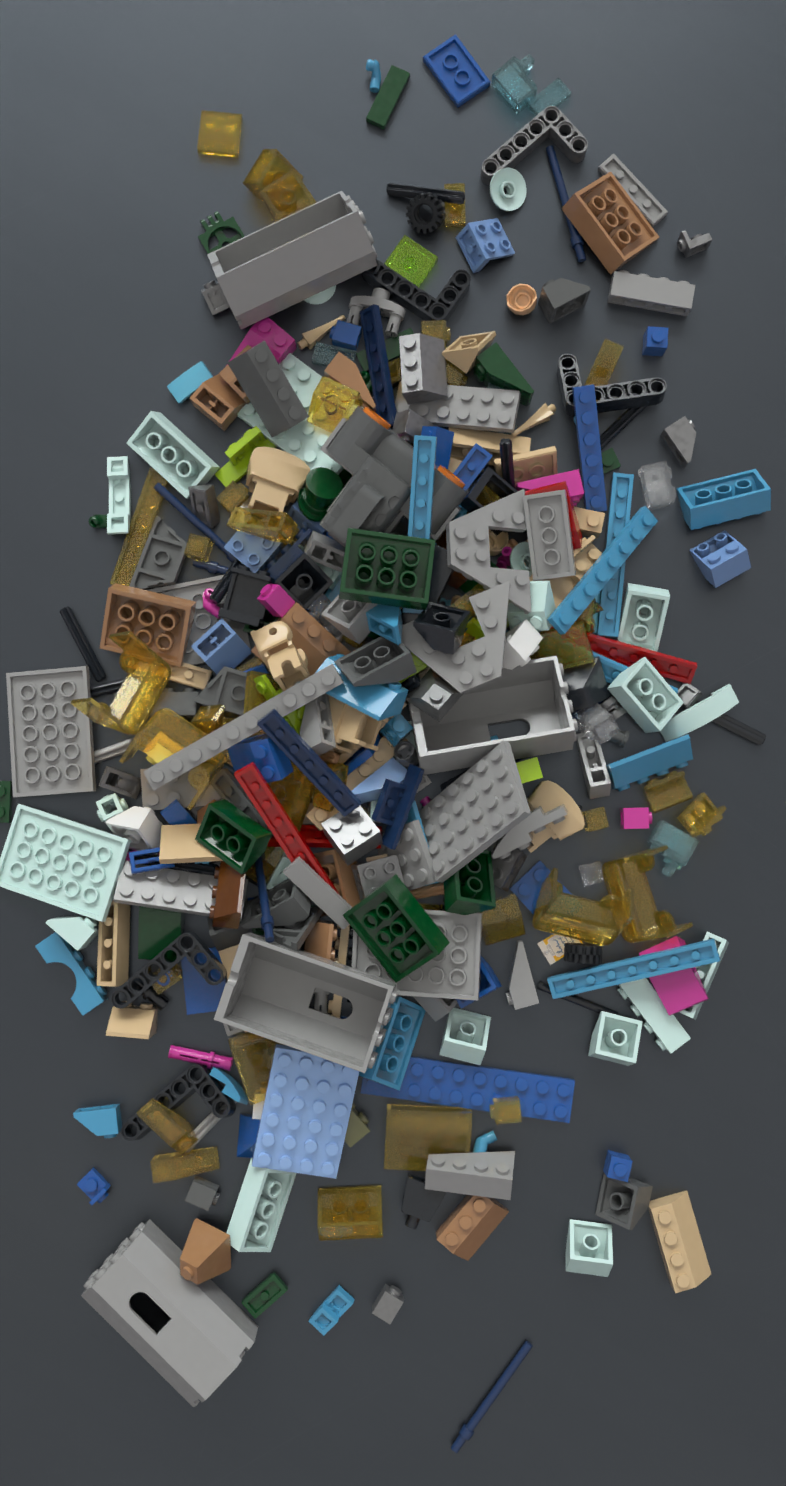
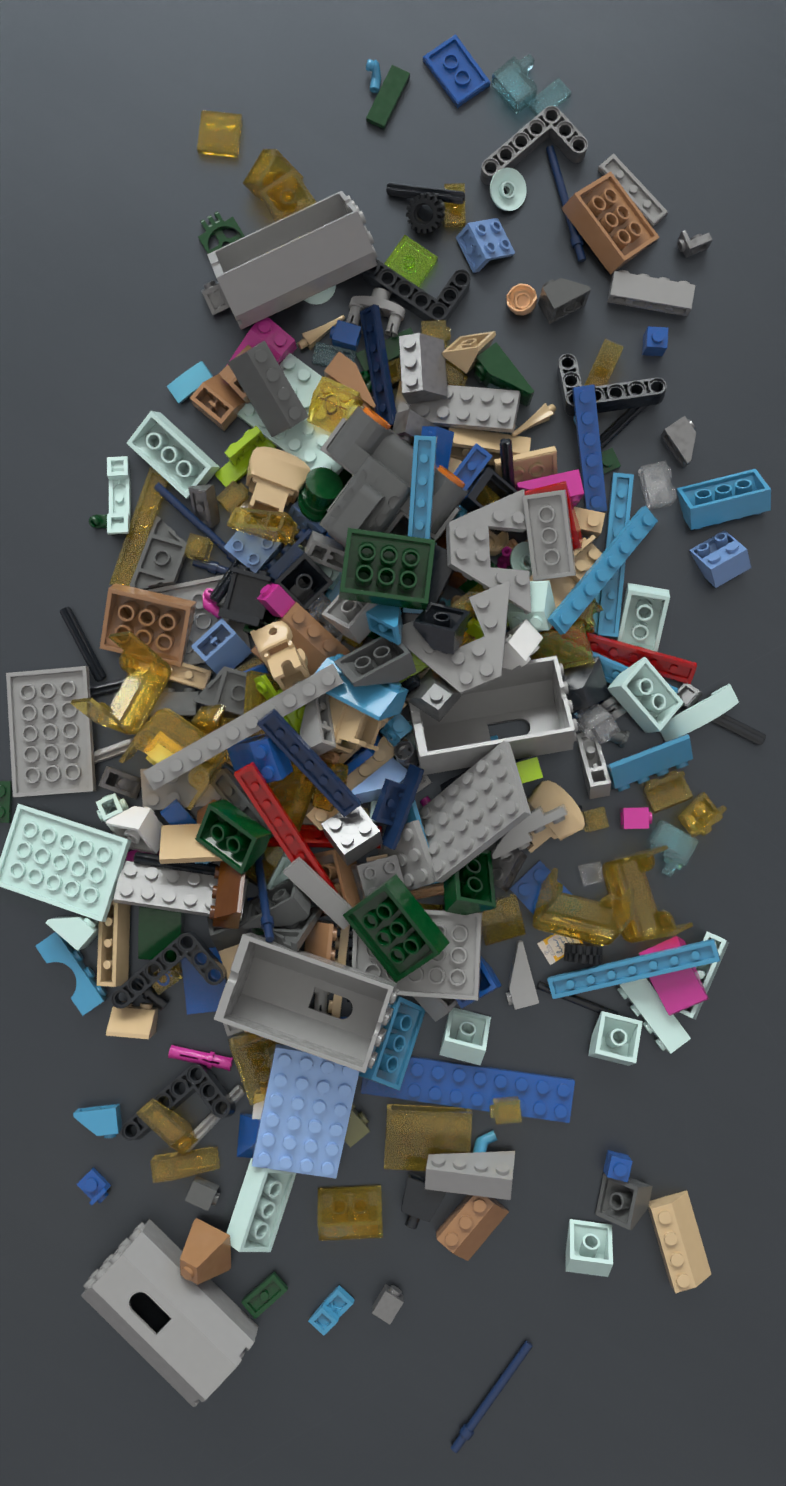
(148, 860): blue tile -> none
(232, 1087): dark azure slope -> none

